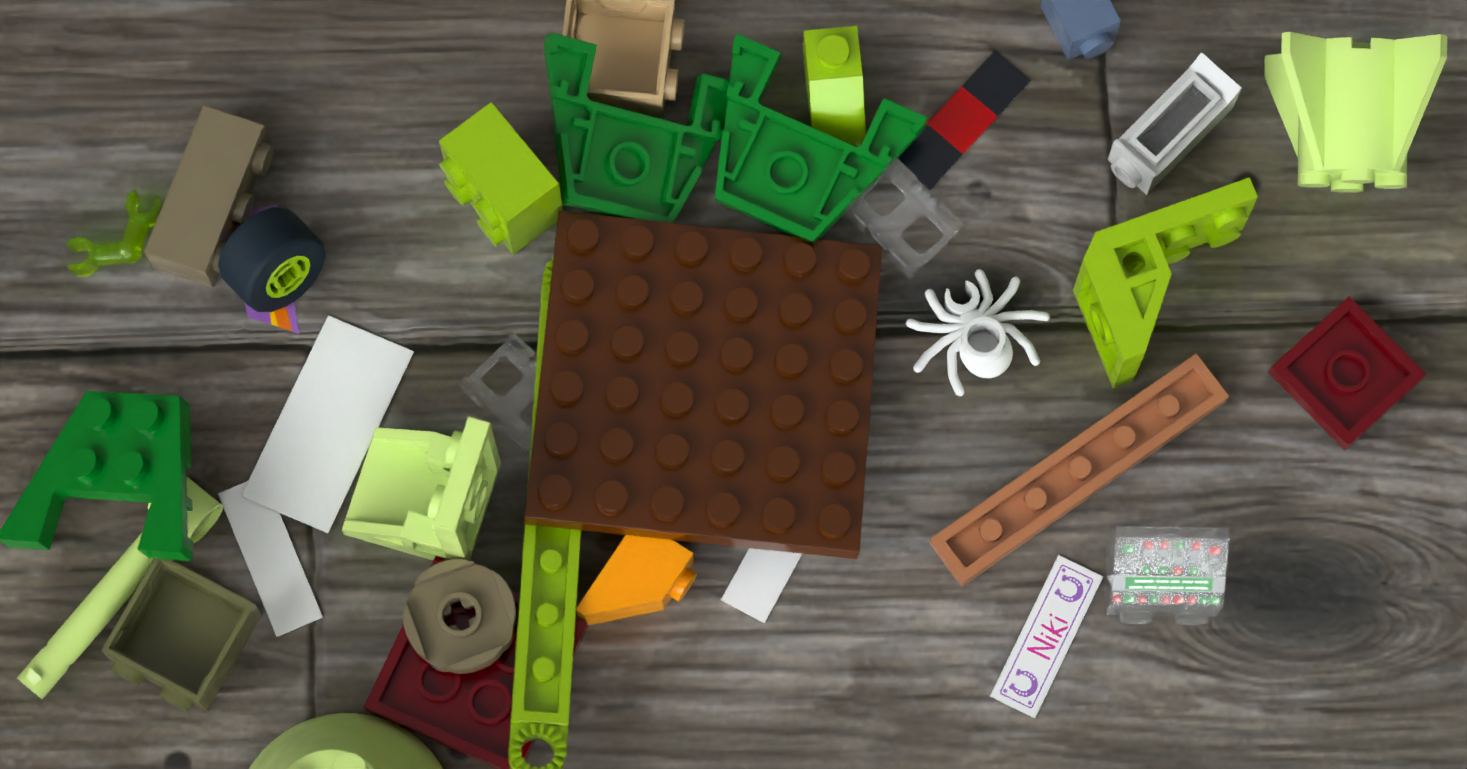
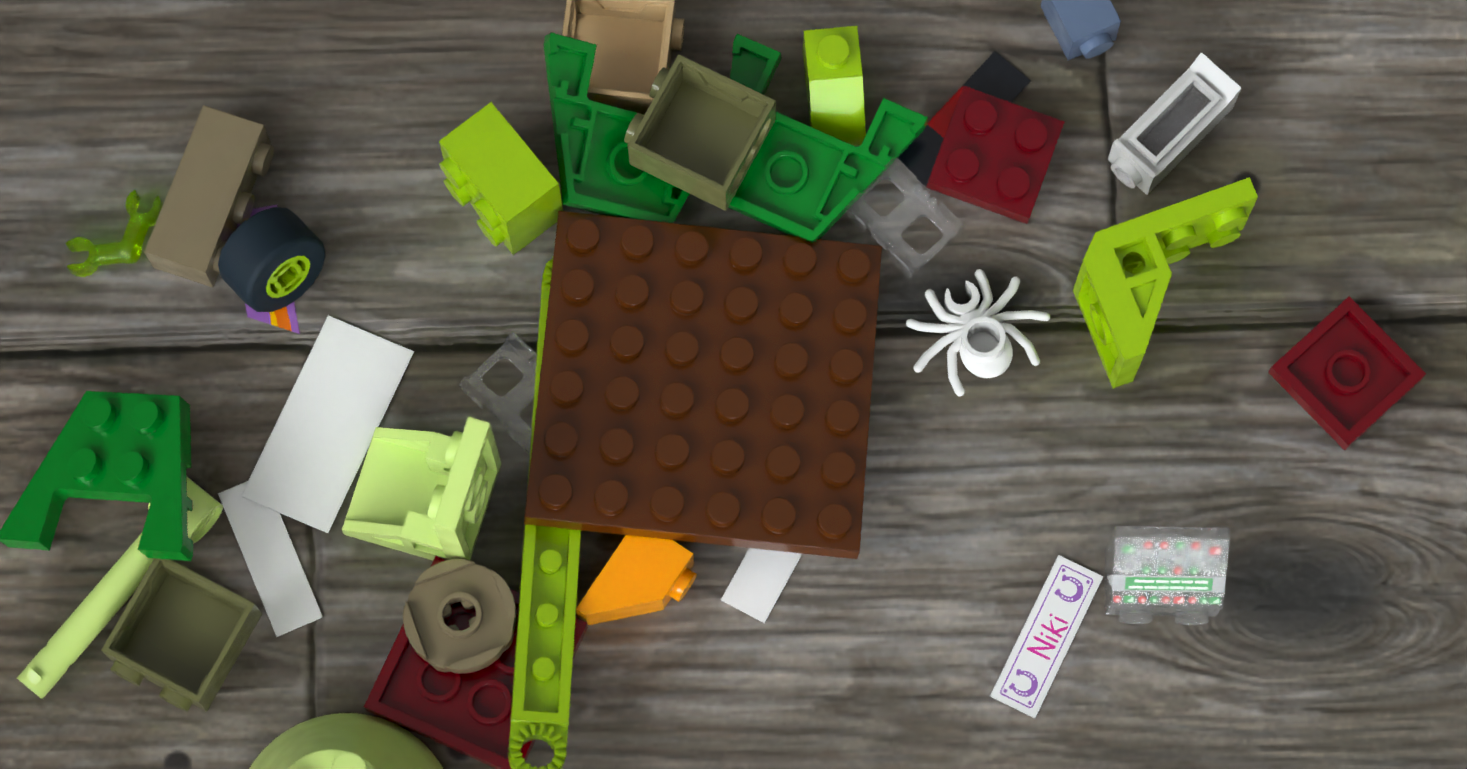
(700, 131): none -> olive piece
(995, 154): none -> dark red plate
(1078, 470): nougat plate -> none
(1353, 105): yellowish green brick -> none

